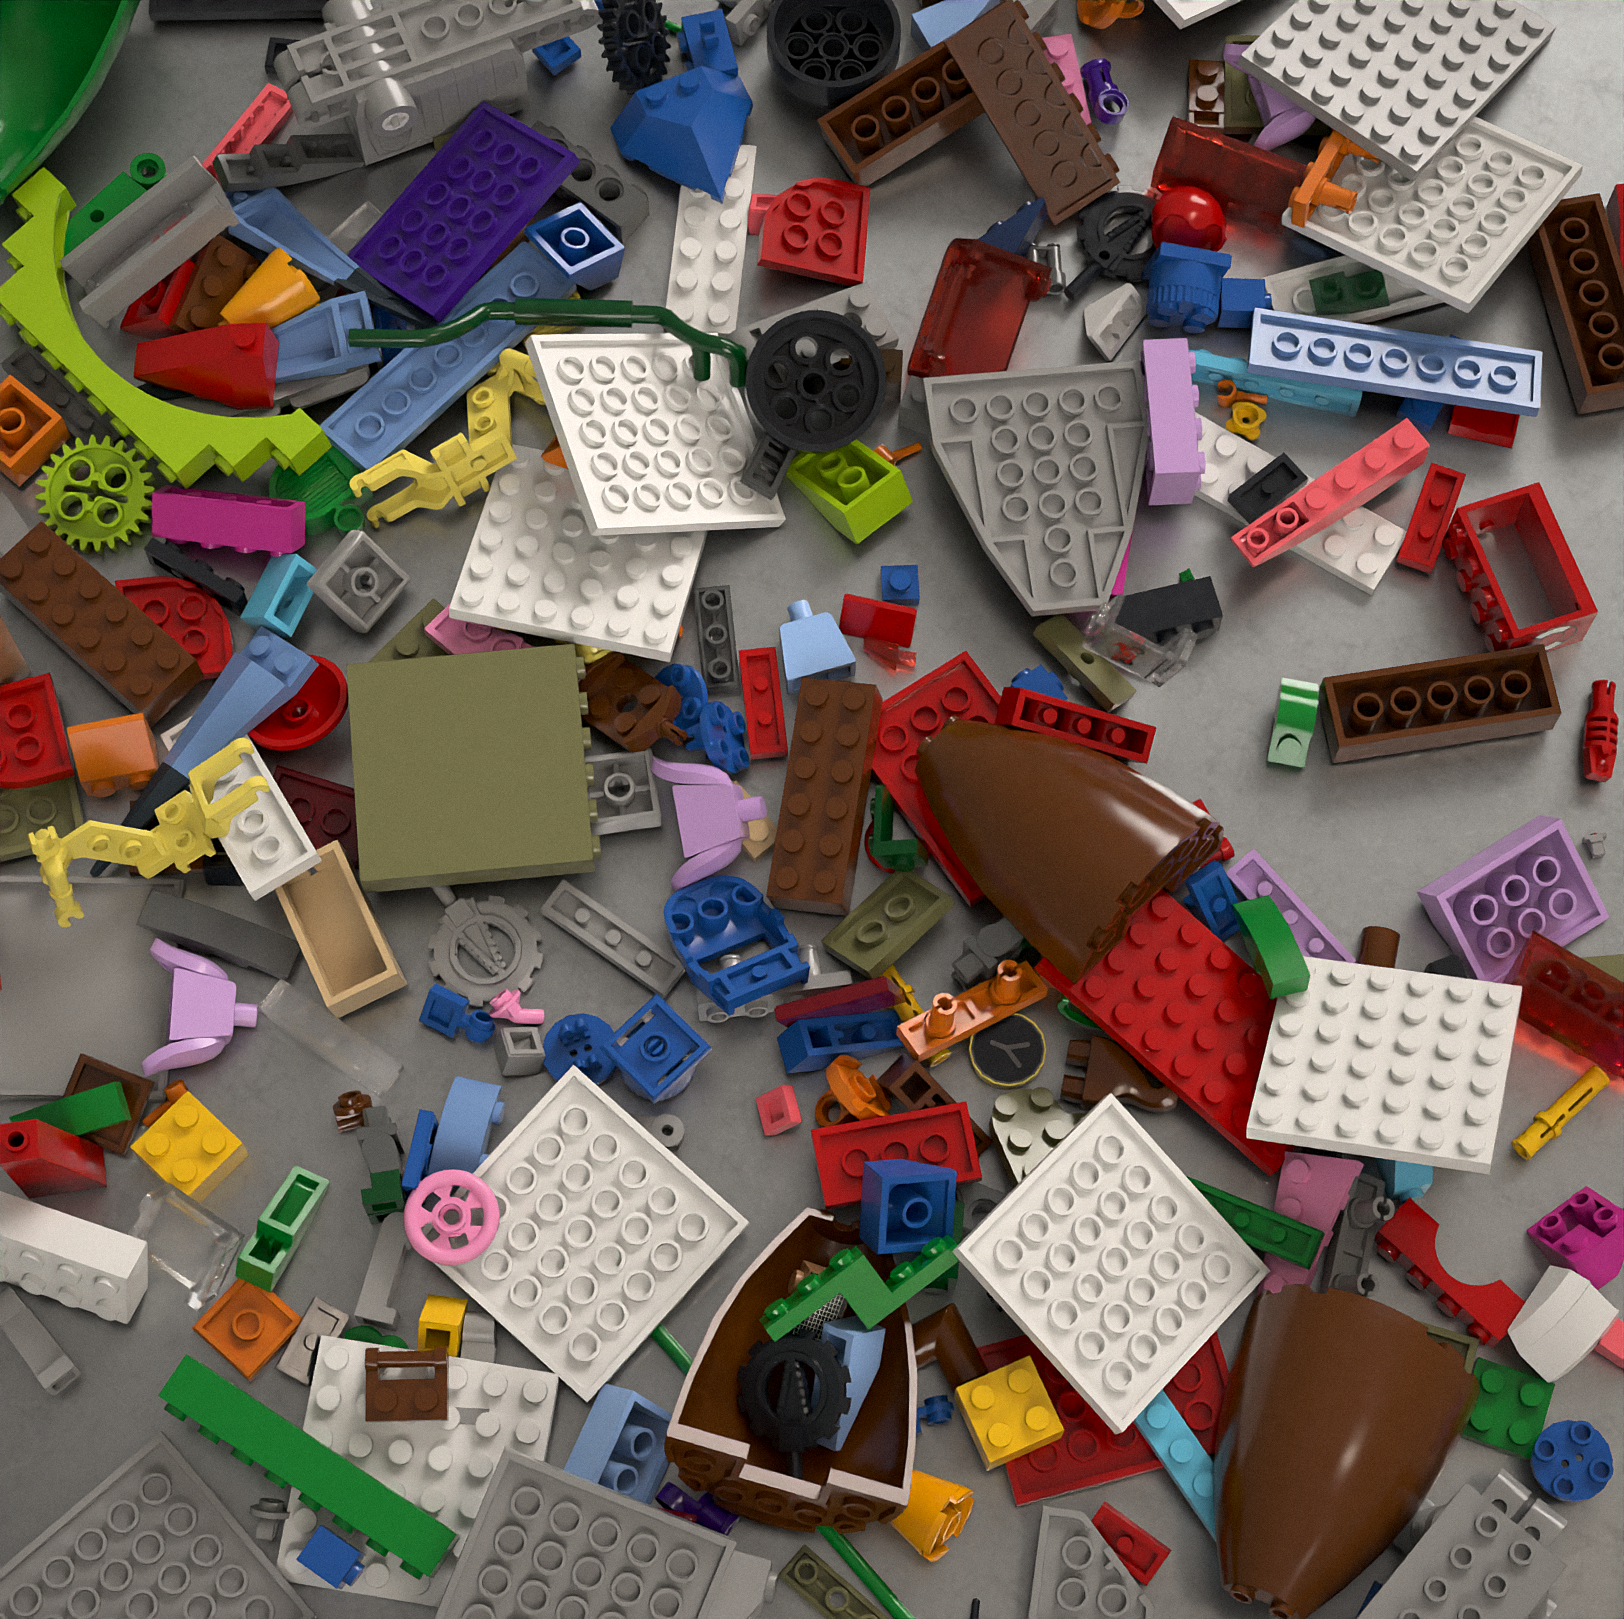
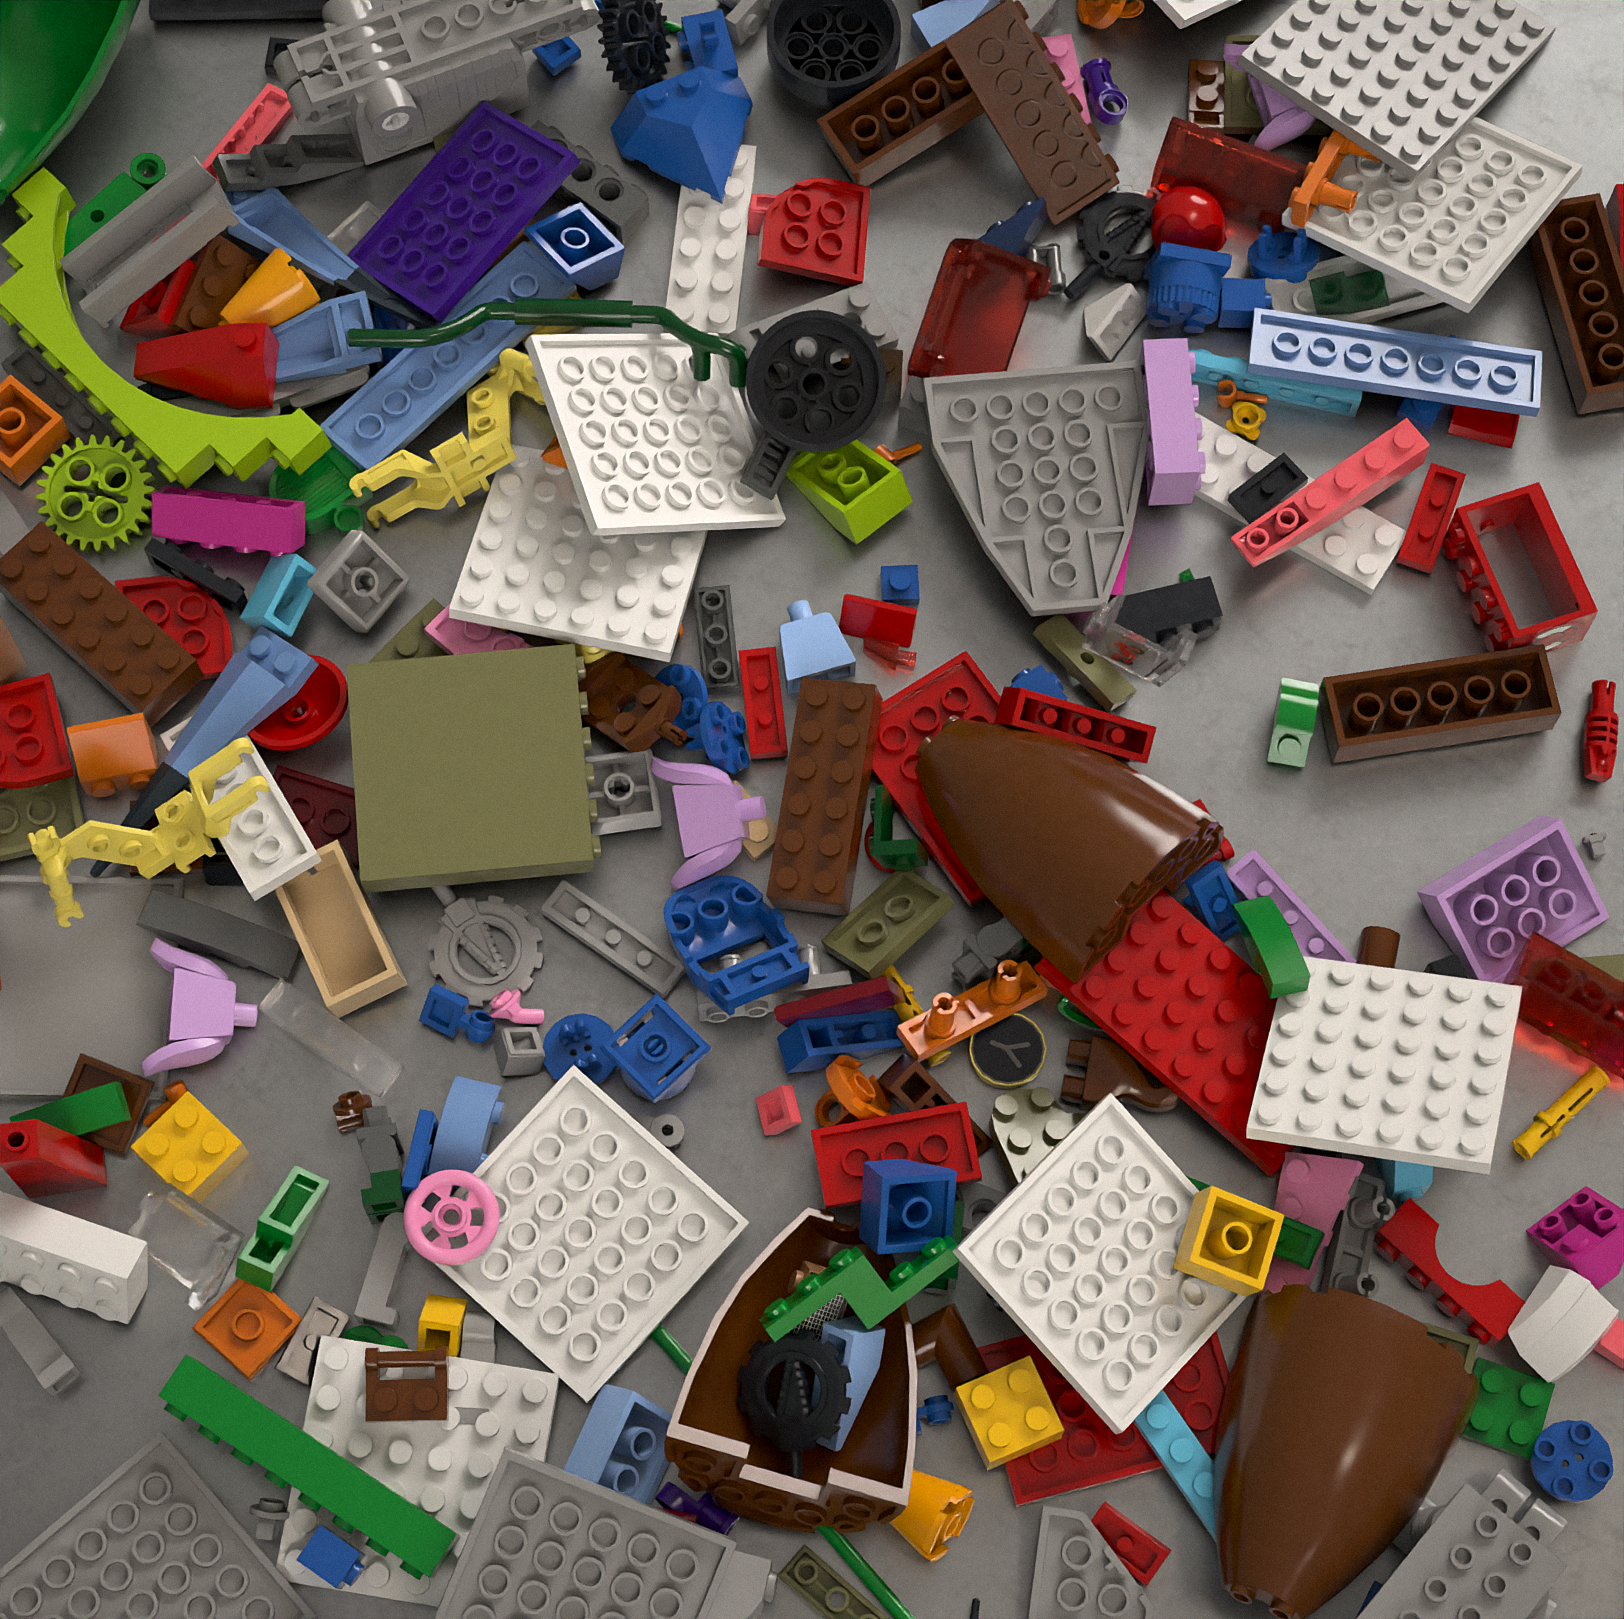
(1228, 1241): none -> yellow brick
(1282, 255): none -> blue plate

